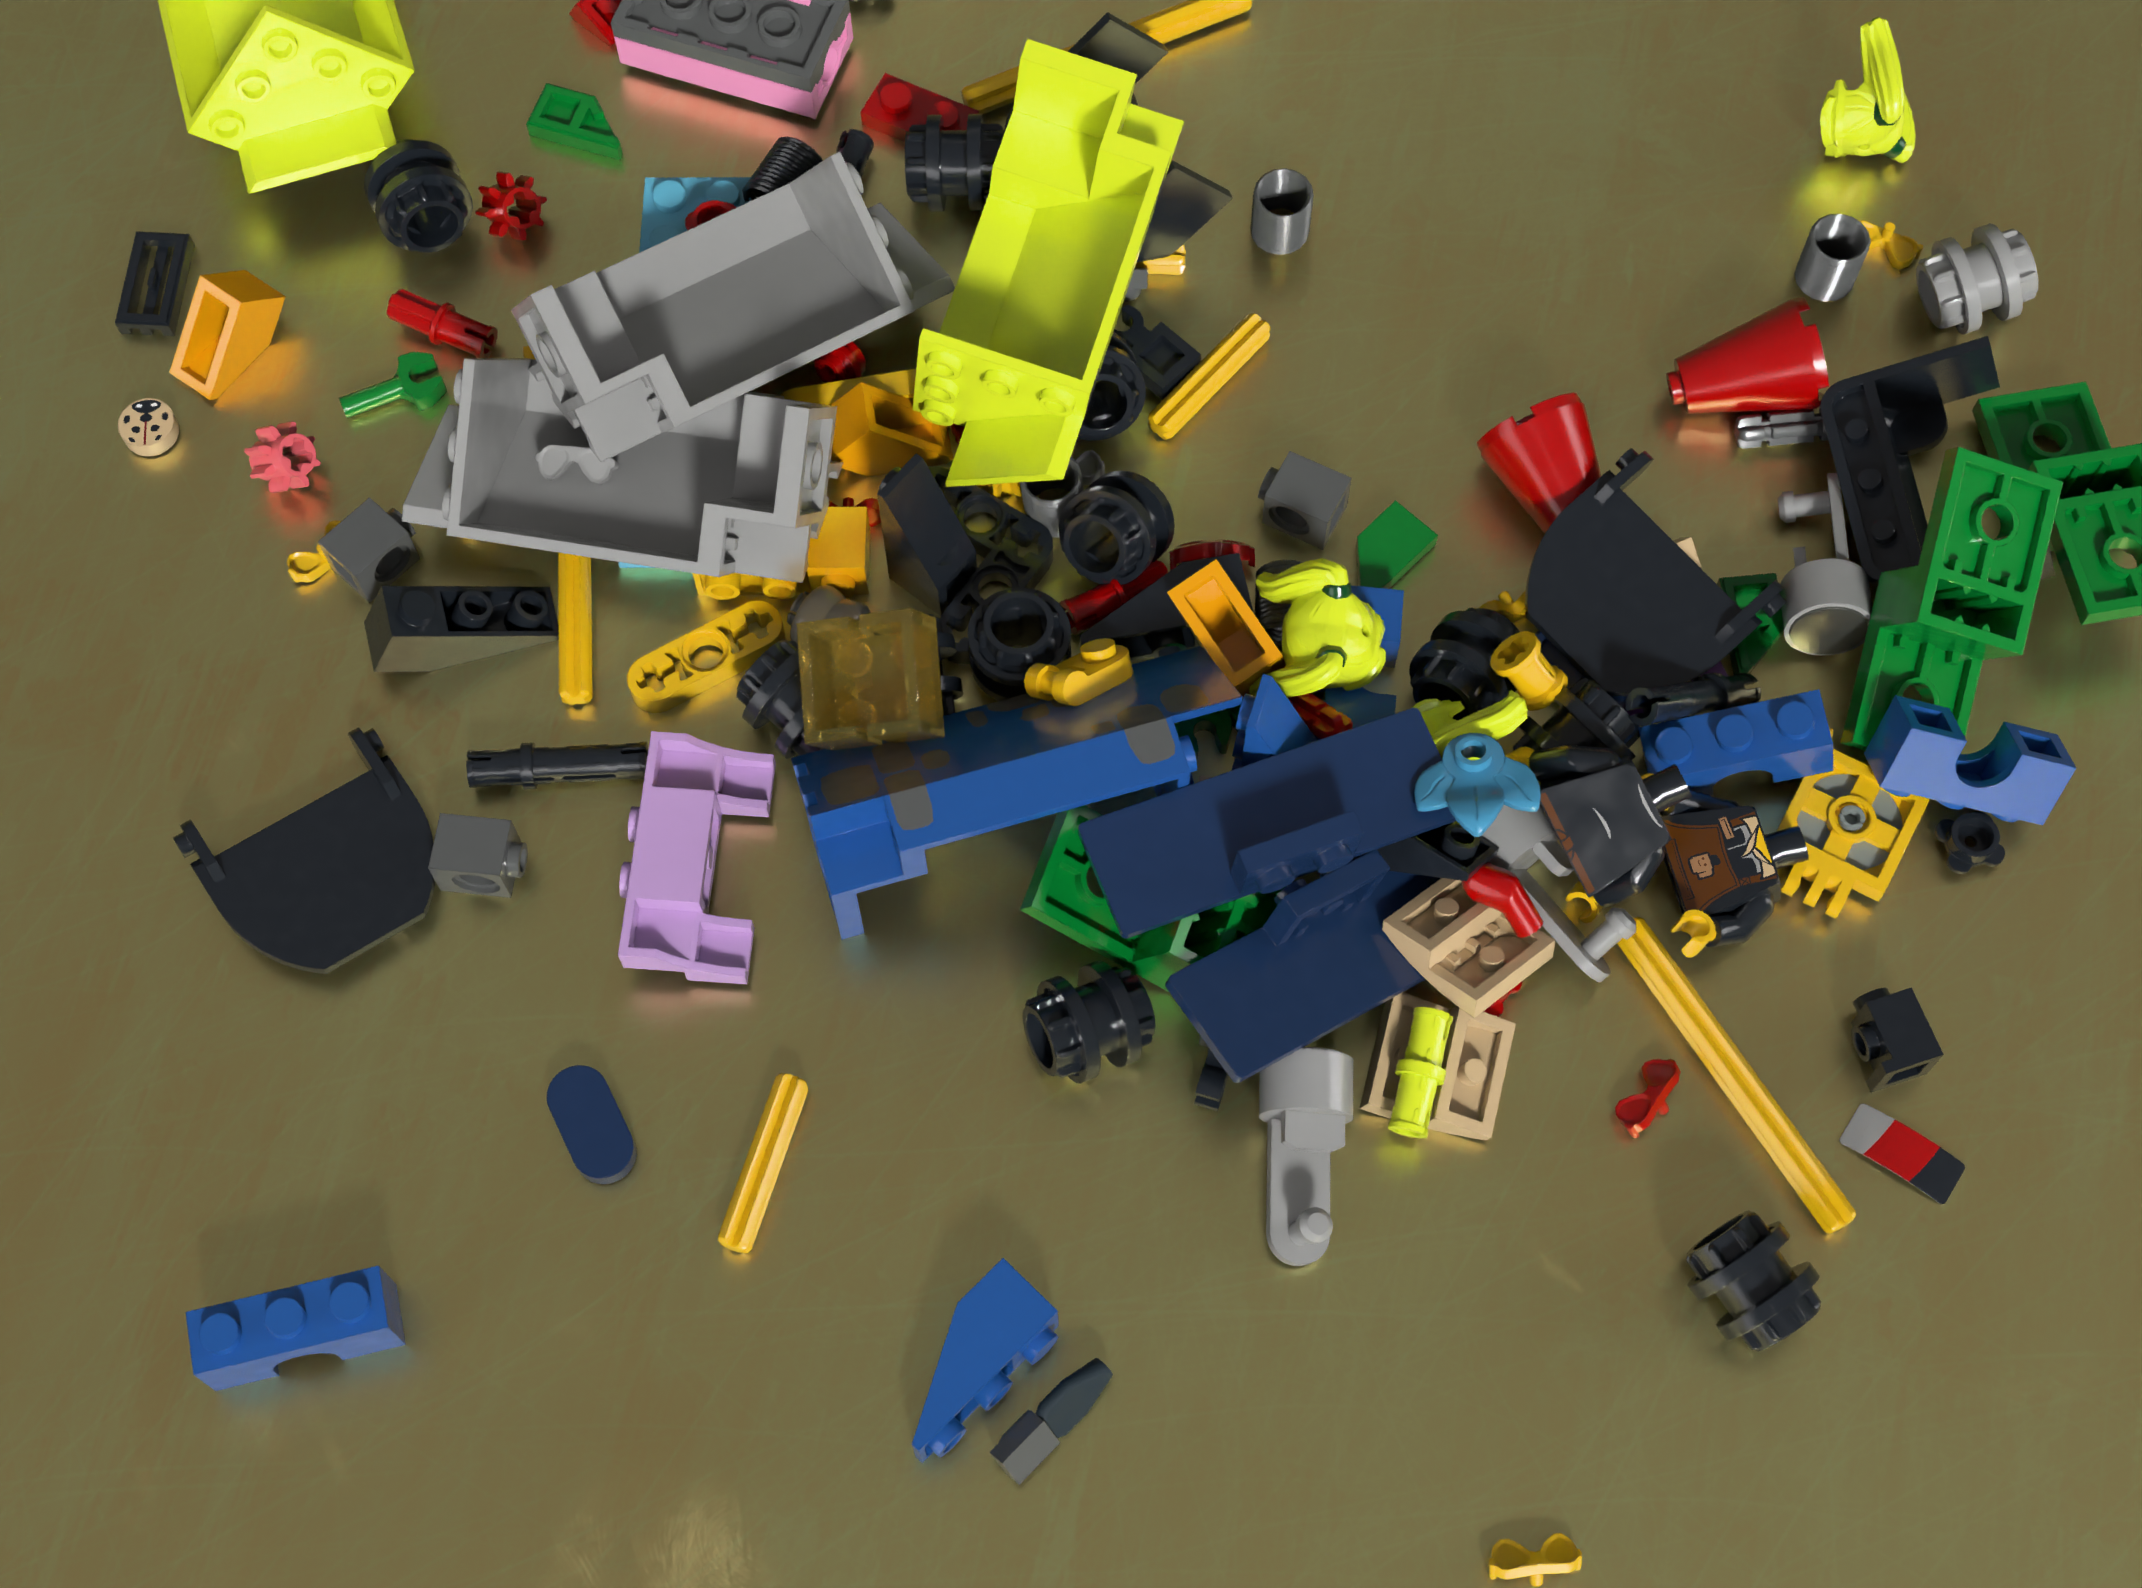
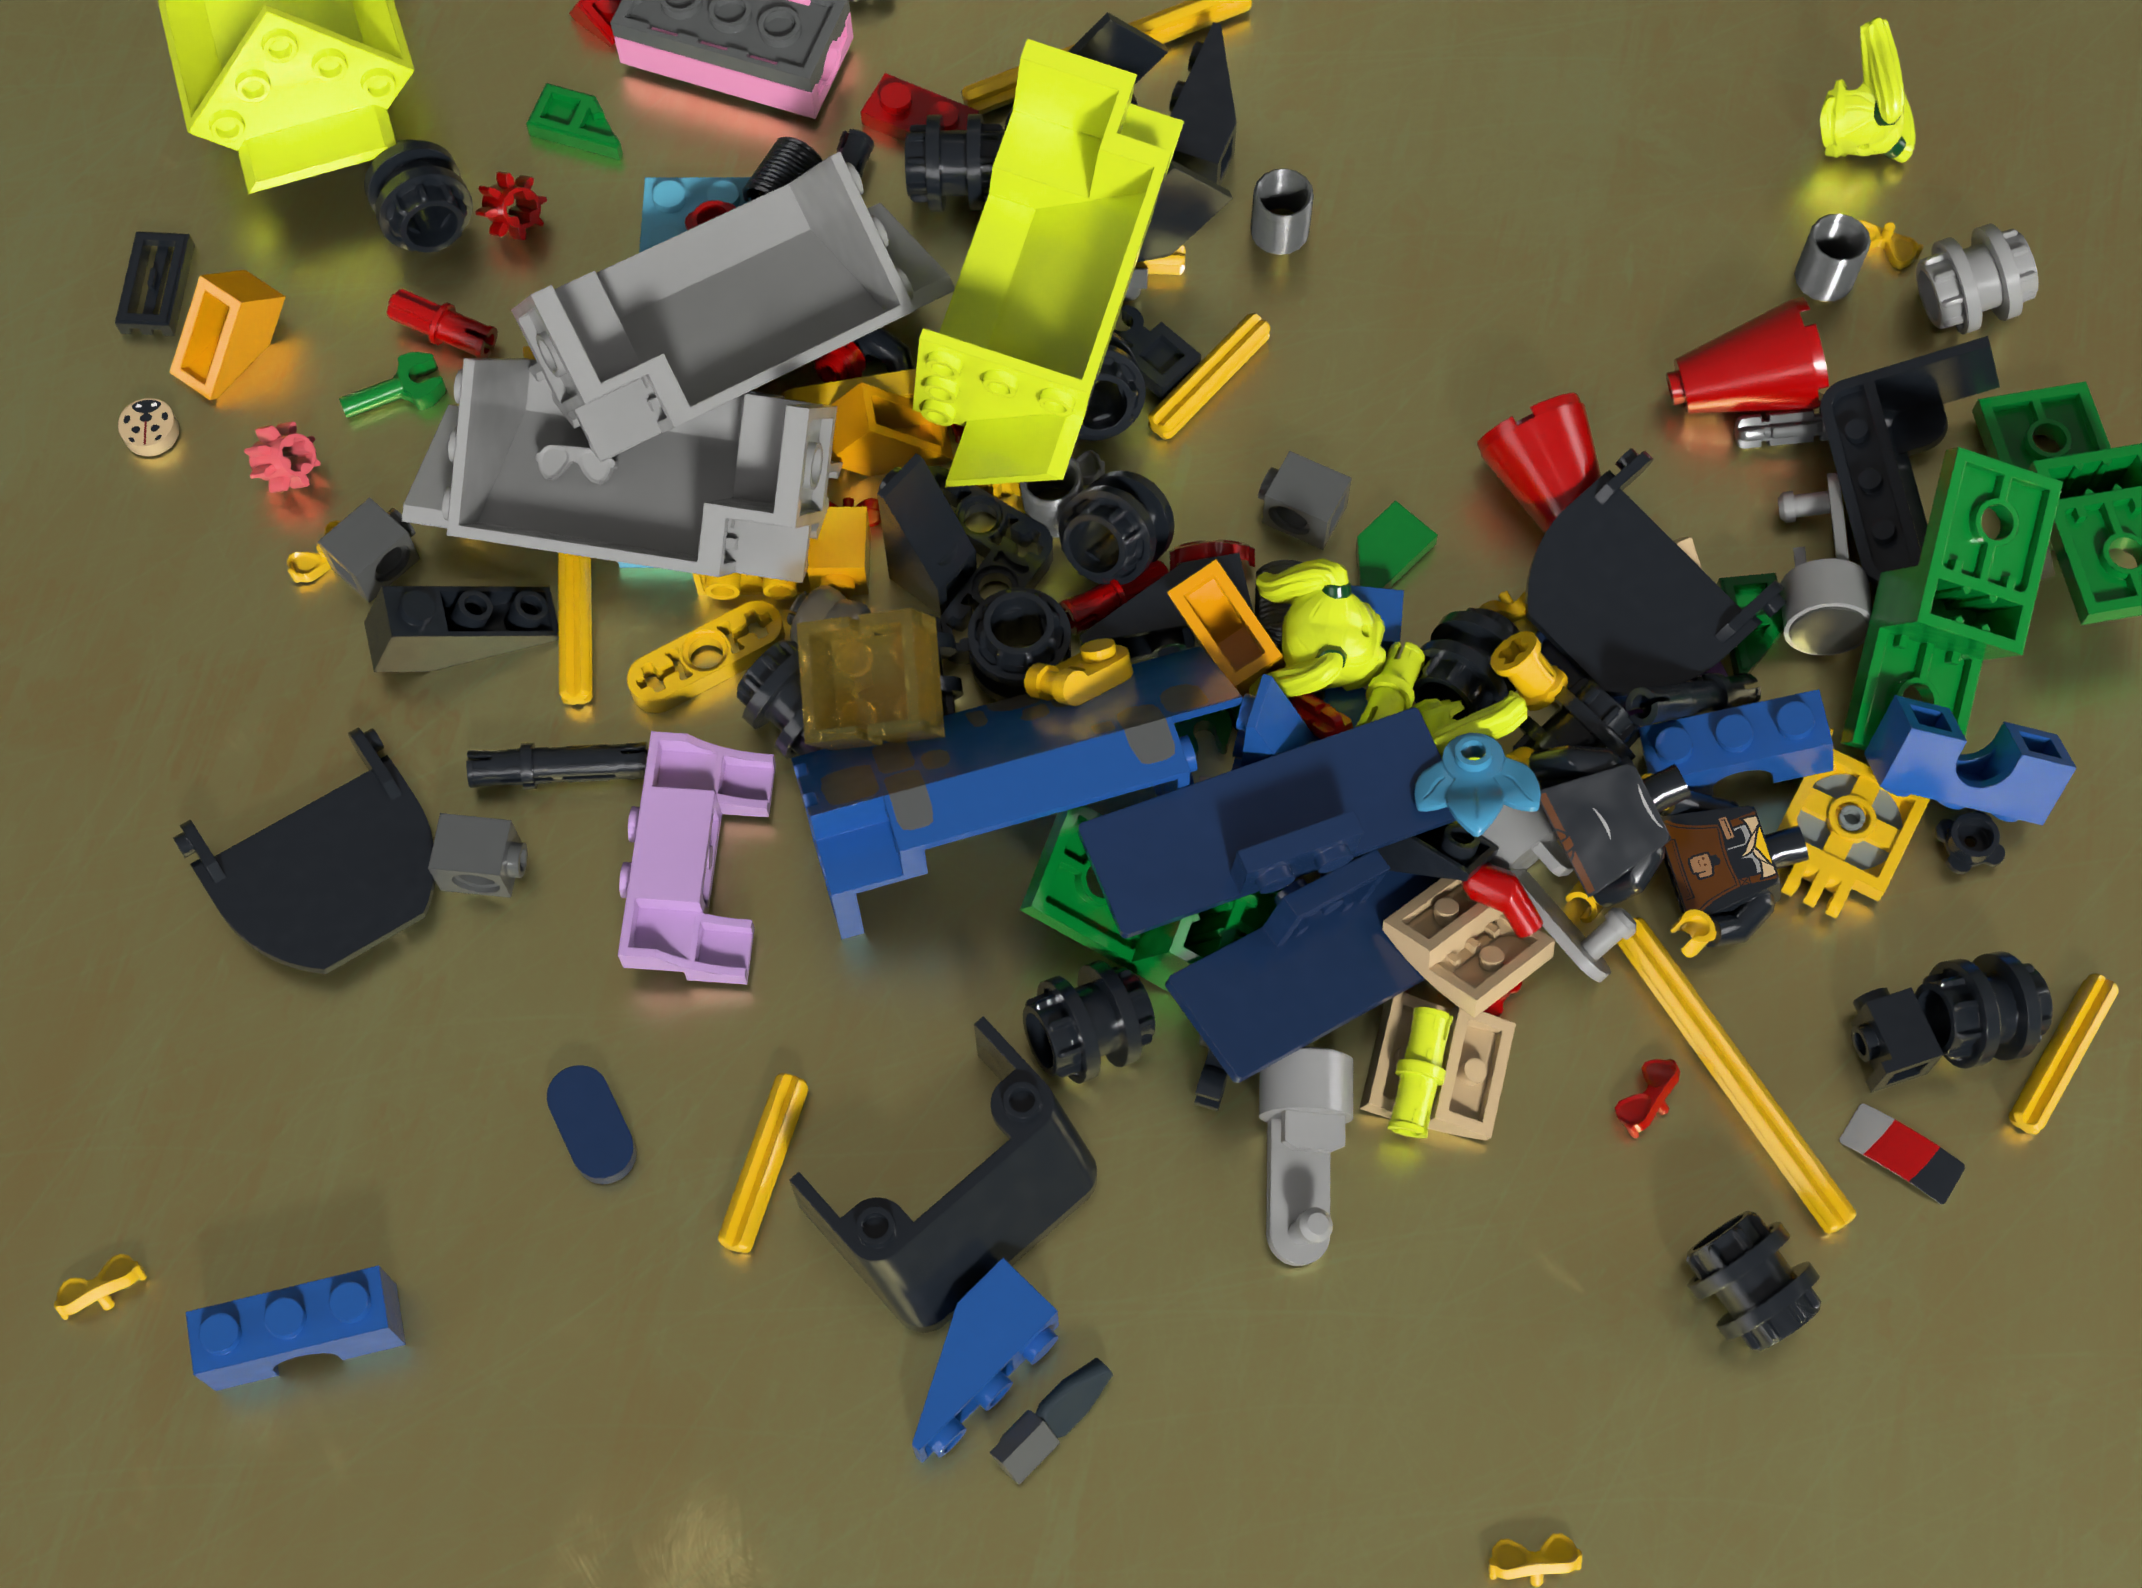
(115, 1275): none -> yellow piece
(887, 349): none -> black arm
(988, 1216): none -> black windscreen
(1207, 110): none -> black slope
(1392, 688): none -> neon yellow pin
(1986, 1008): none -> black piece
(2063, 1054): none -> yellow axle

